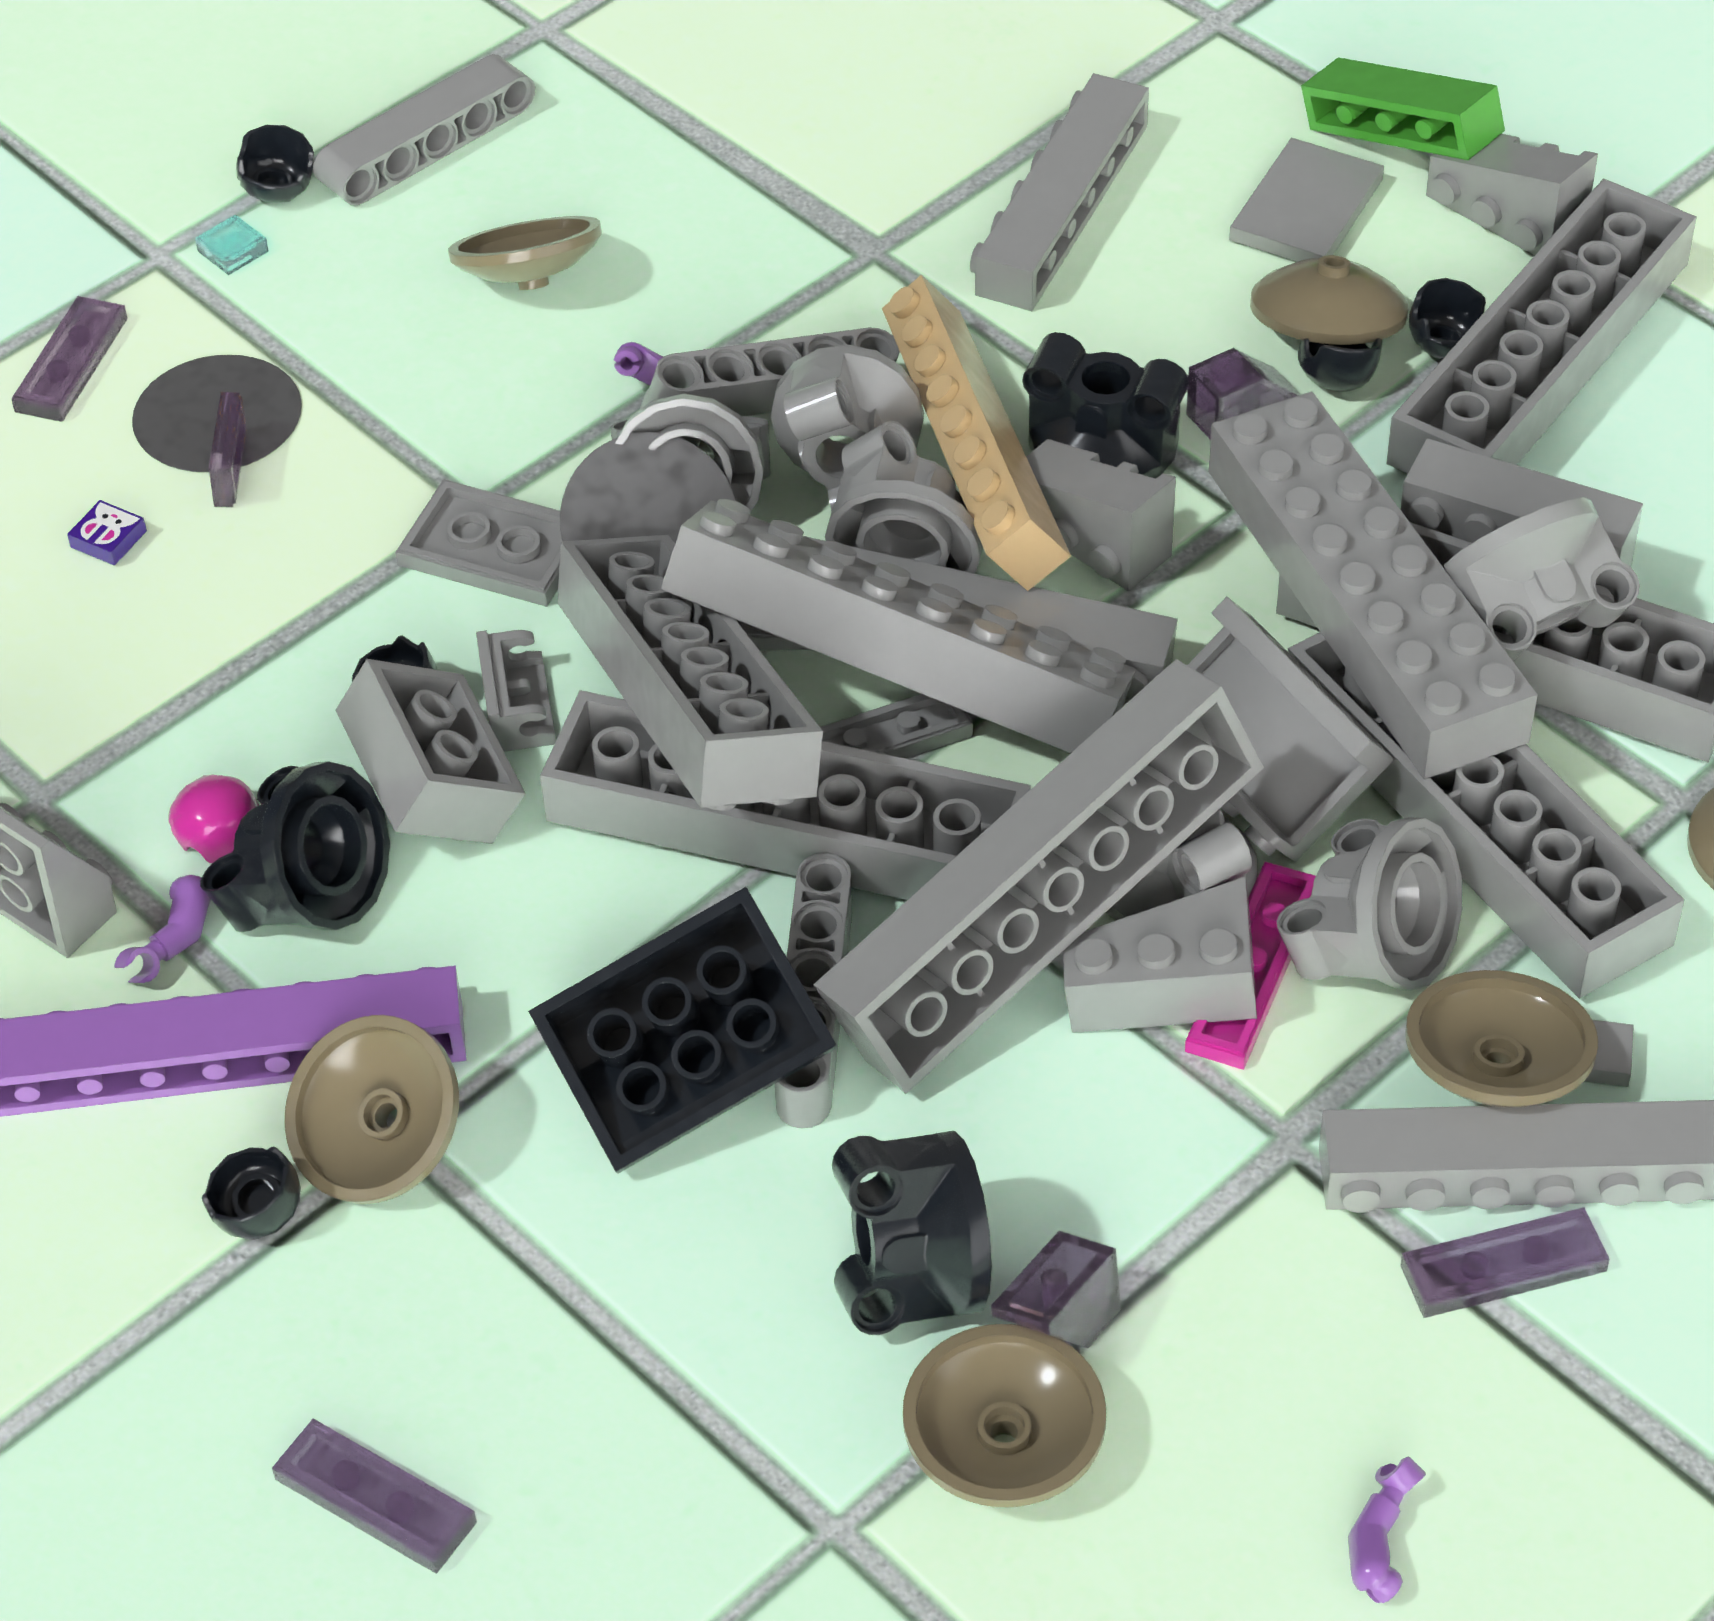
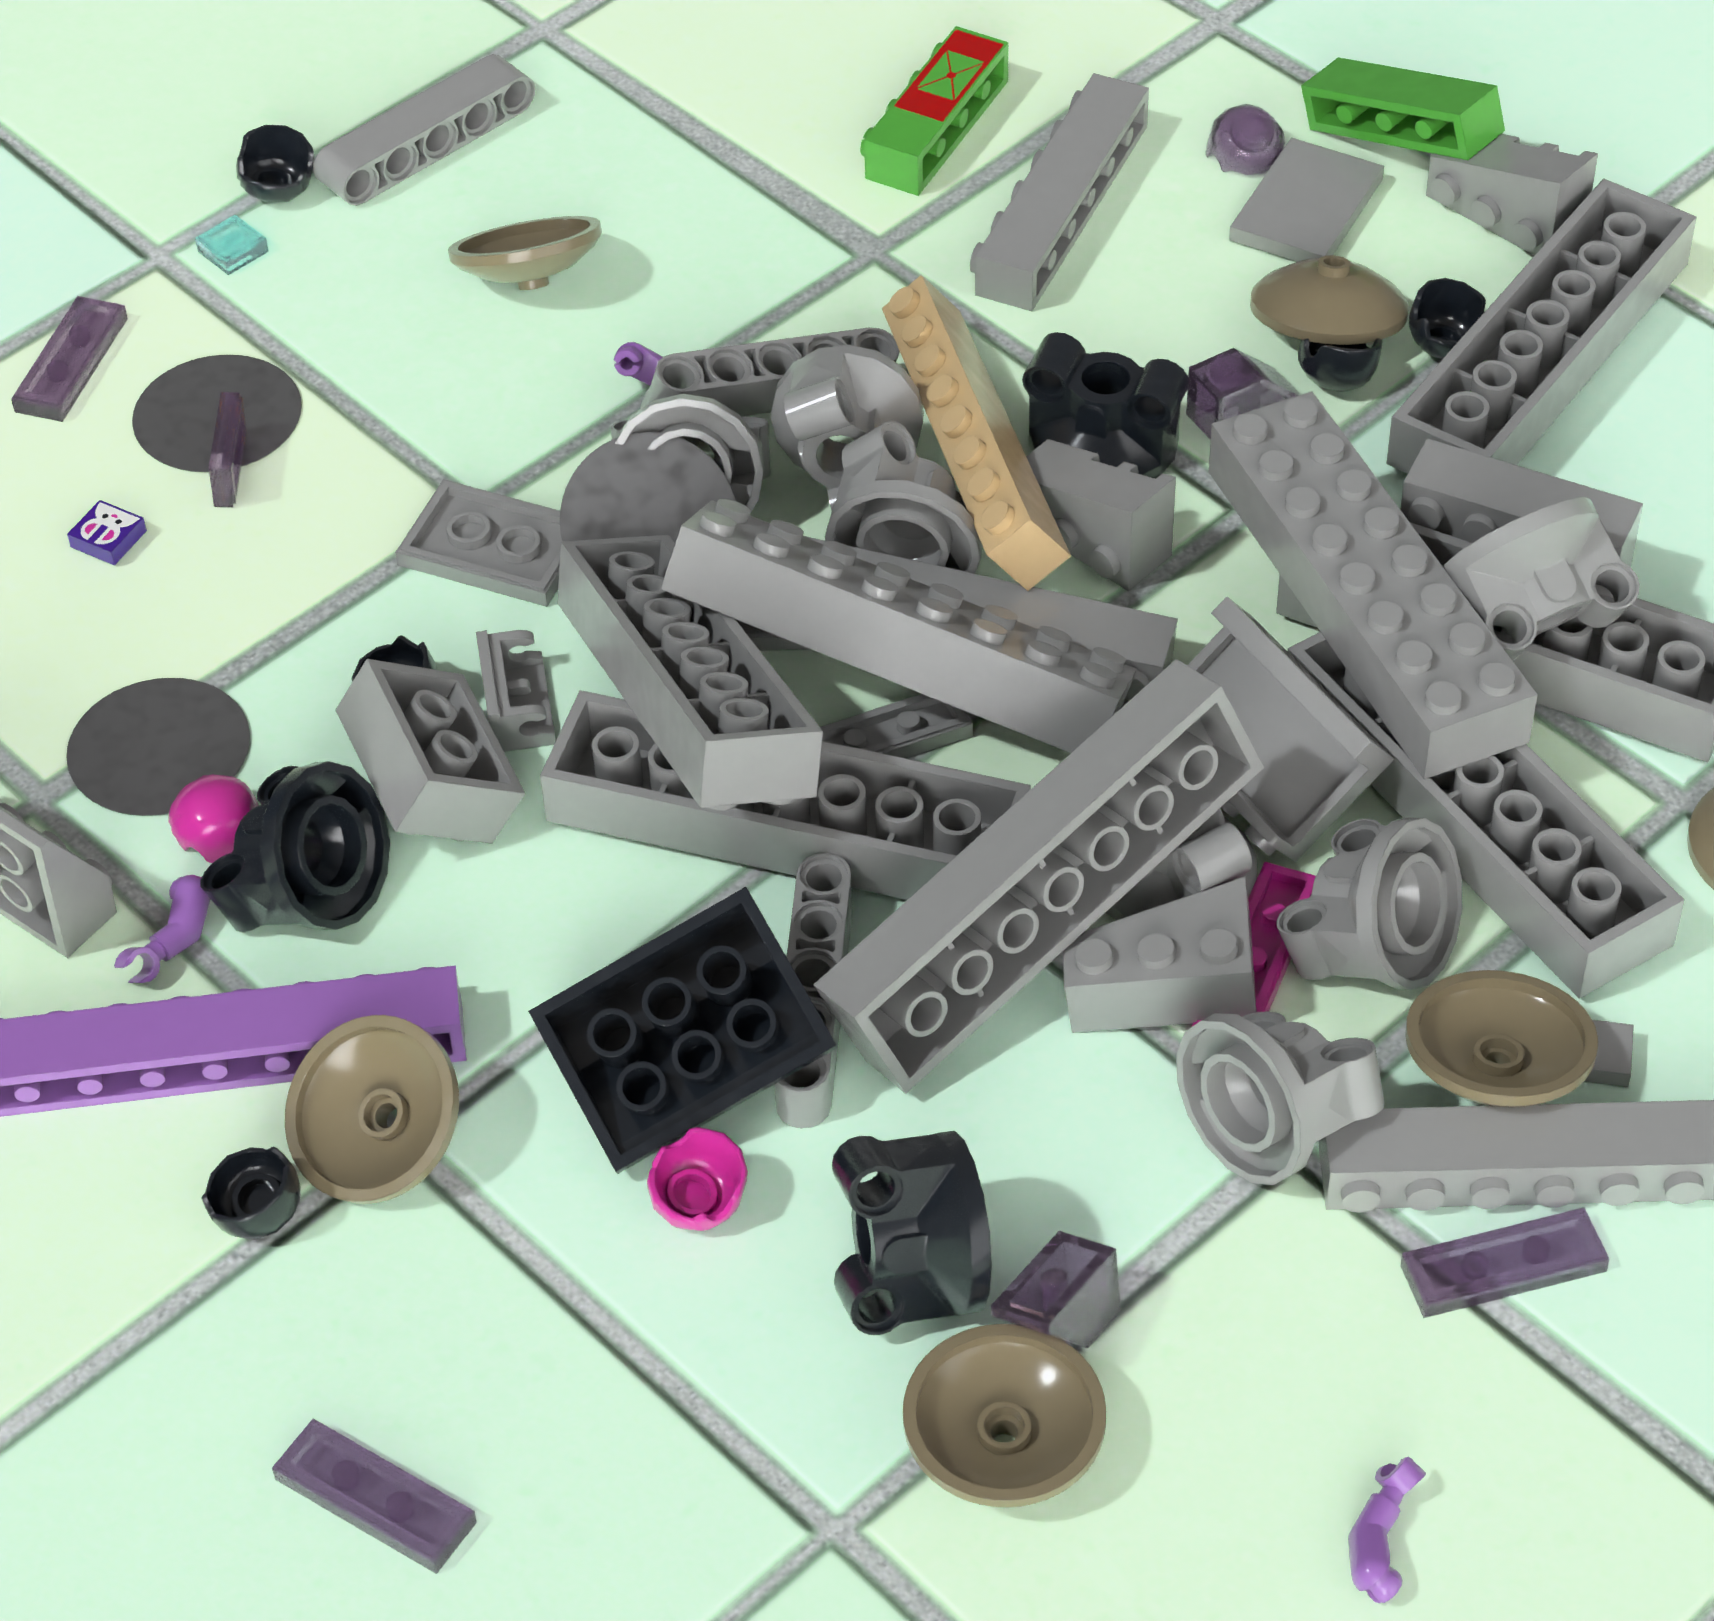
(153, 741): none -> flat silver sticker
(698, 1180): none -> dark pink hair
(935, 110): none -> bright green brick
(1245, 140): none -> clear purple hair
(1272, 1090): none -> light grey piece

